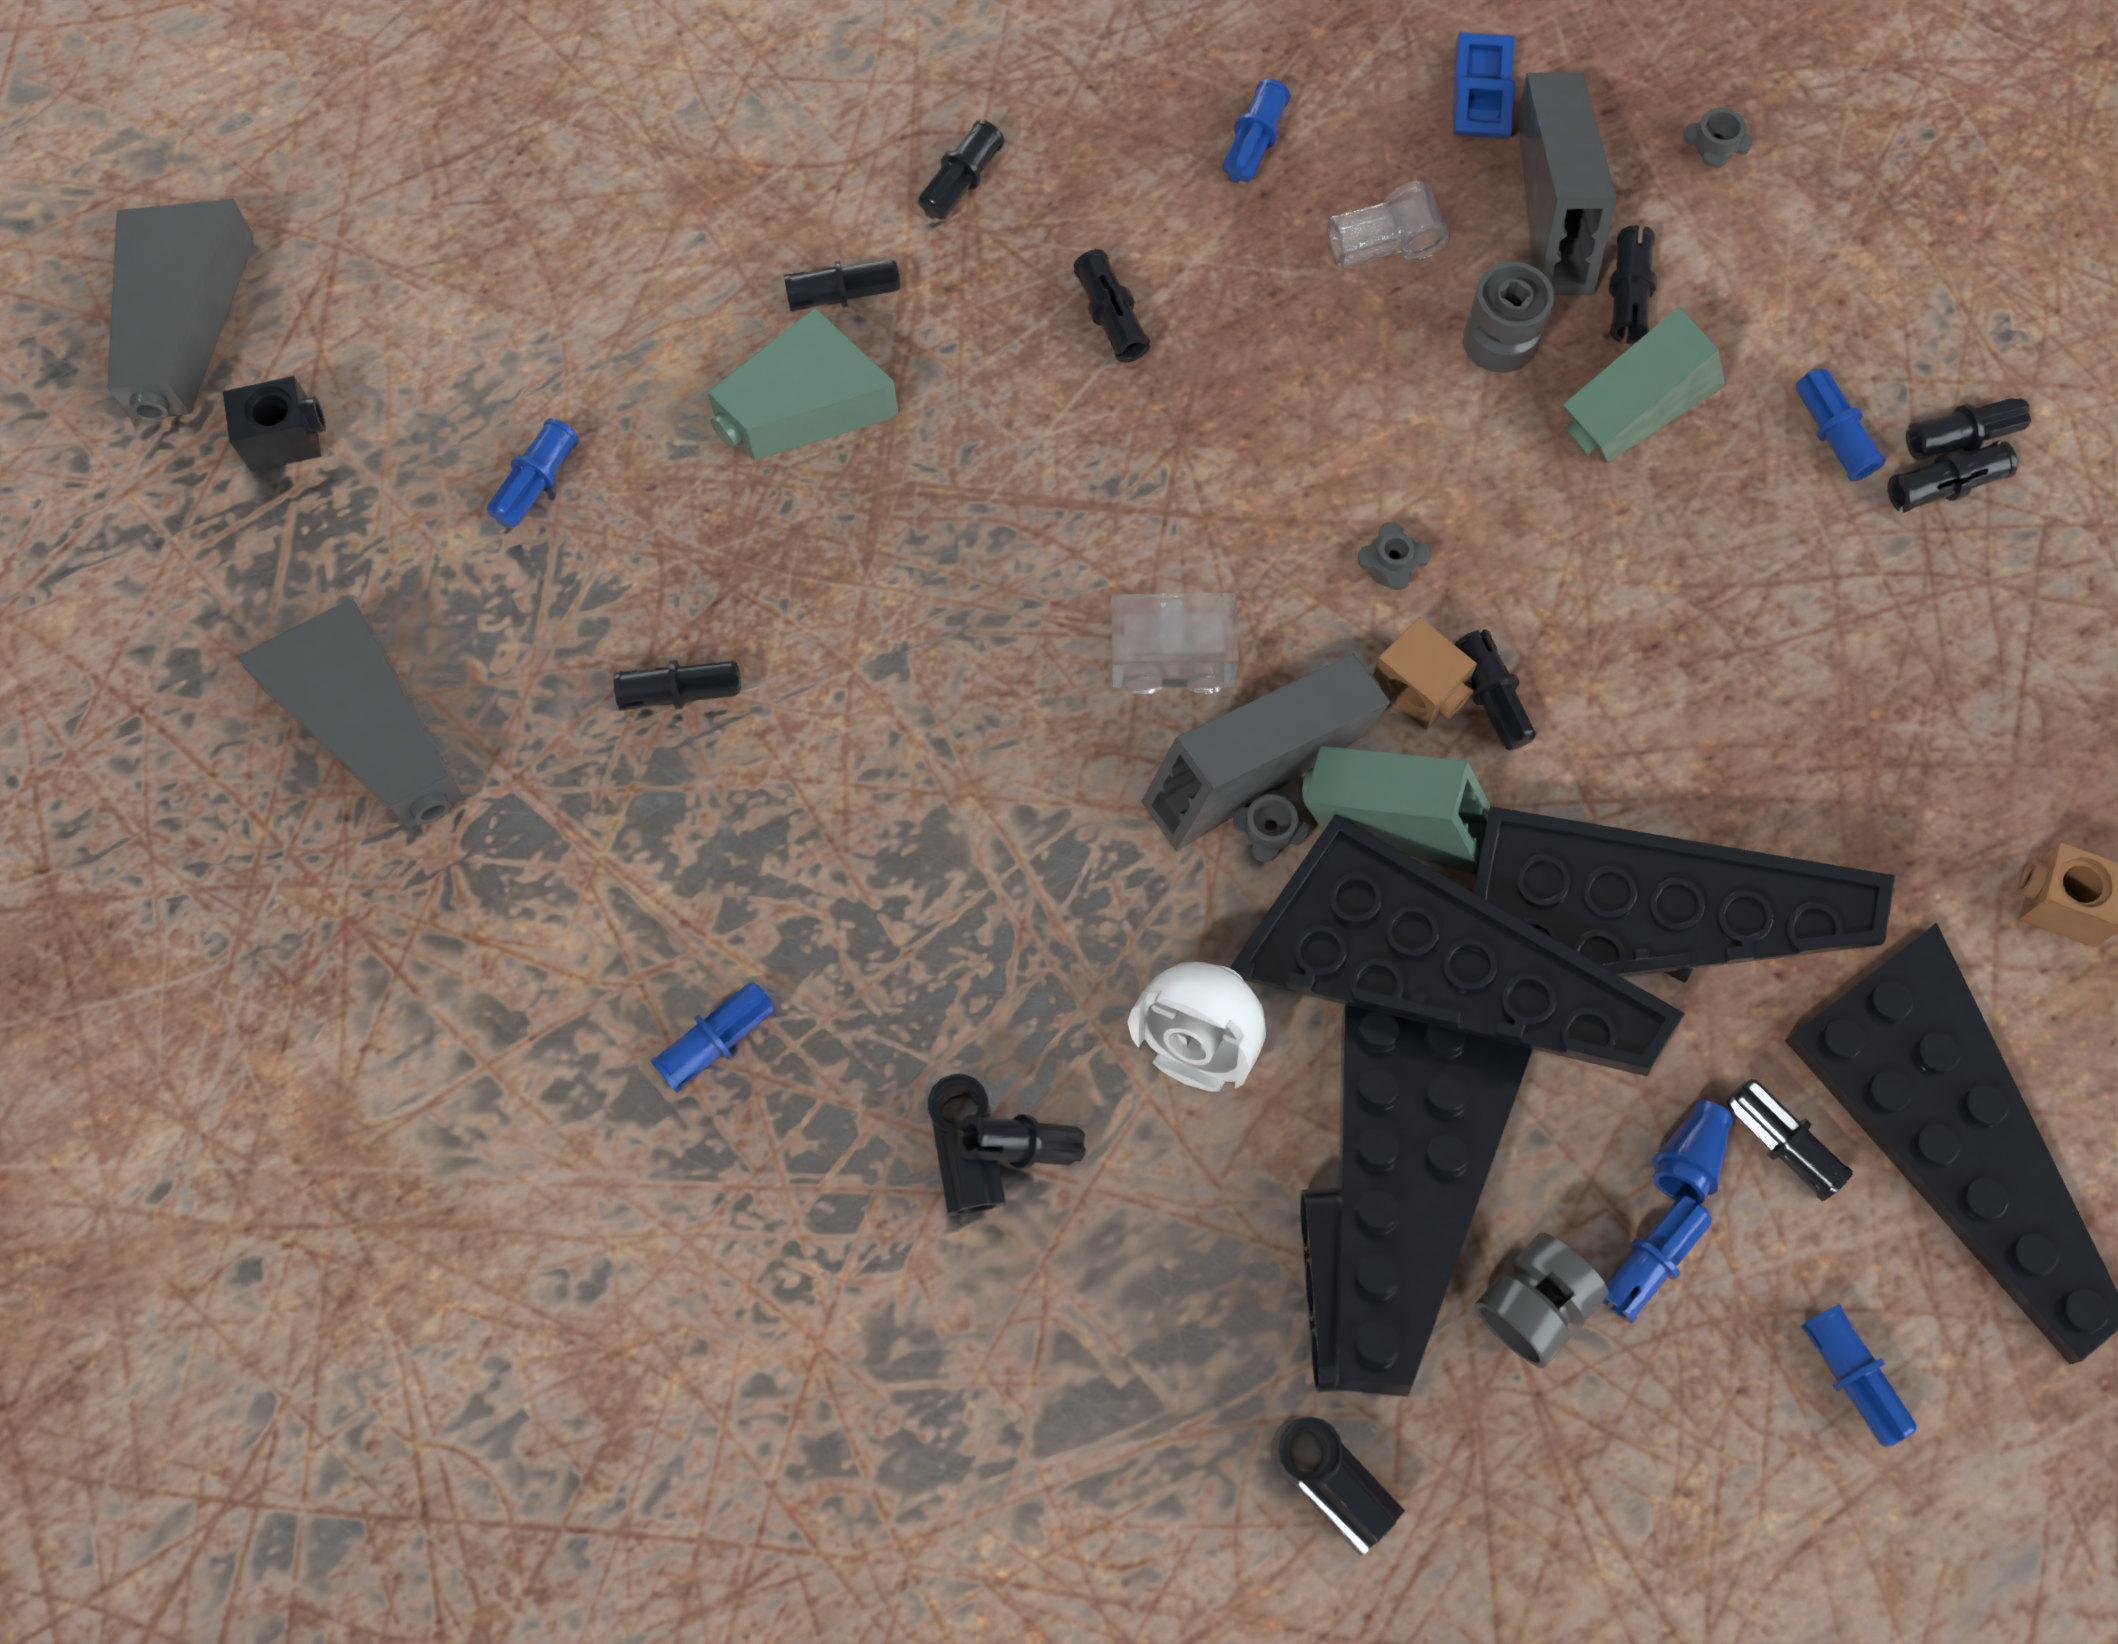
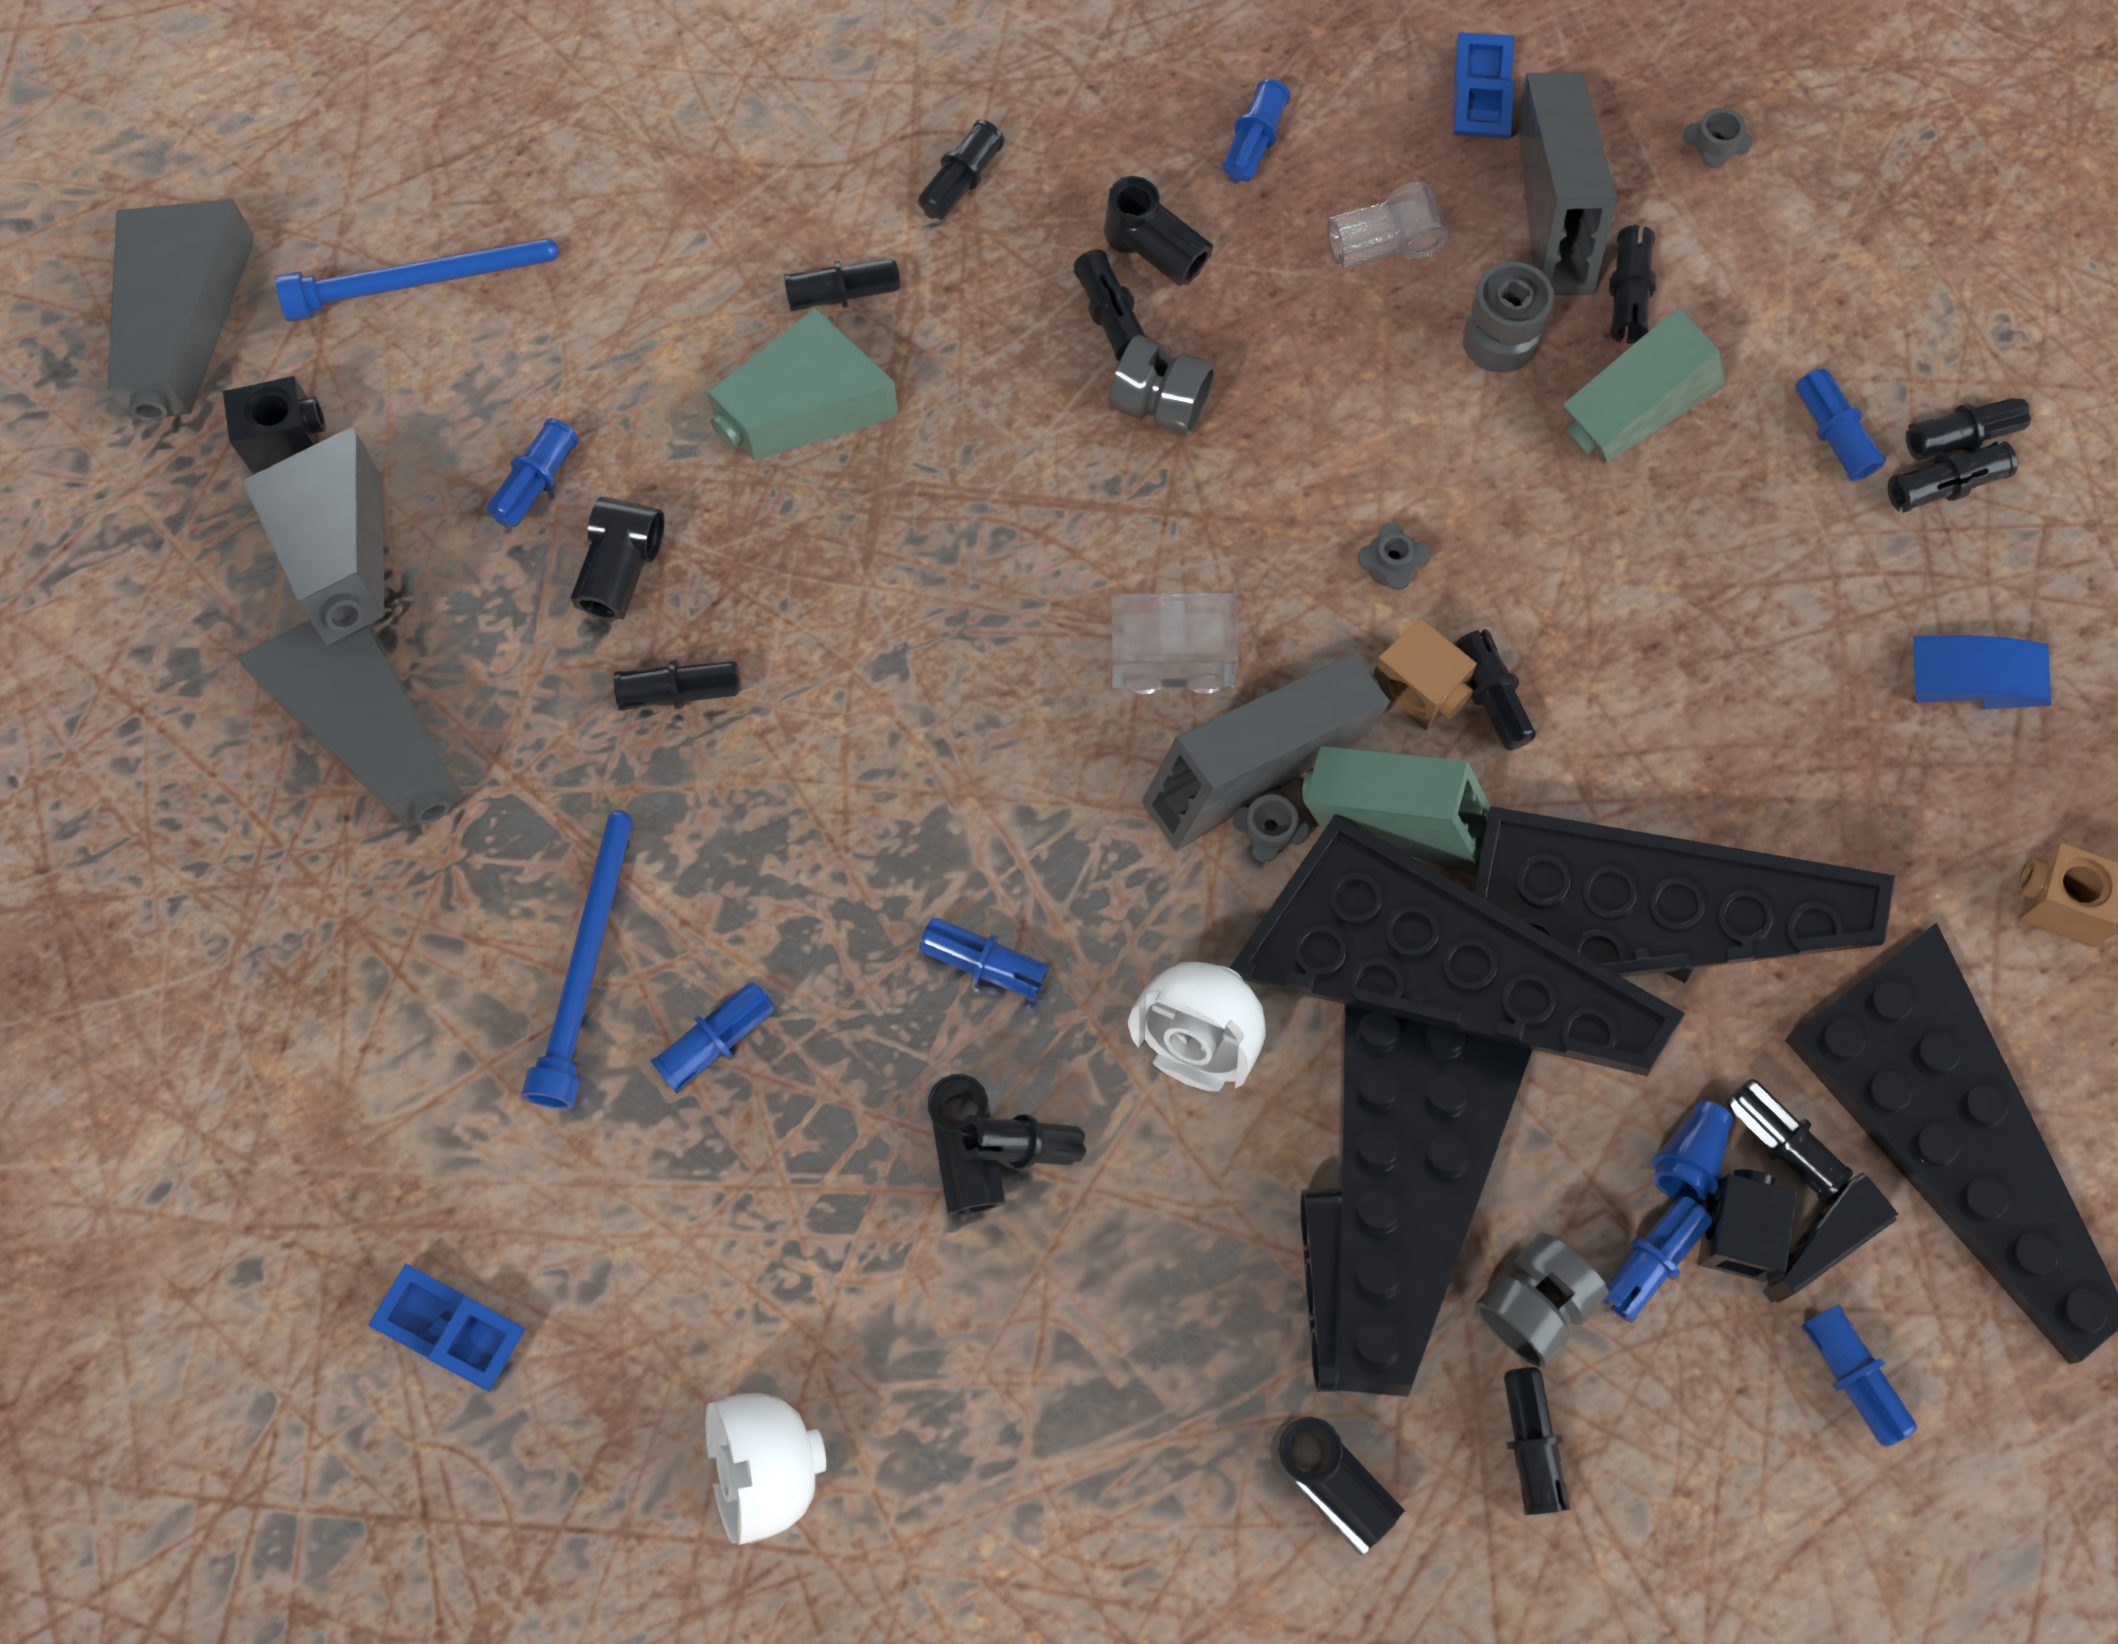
(304, 295): none -> blue piece
(327, 531): none -> slope
(447, 1327): none -> blue slope
(553, 1078): none -> blue piece
(619, 543): none -> black piece
(762, 1464): none -> white cylinder
(983, 958): none -> blue axle
(1154, 231): none -> black piece
(1161, 385): none -> dark grey wheel
(1534, 1443): none -> black axle
(1748, 1226): none -> black brick
(1839, 1229): none -> black slope
(1982, 667): none -> blue slope

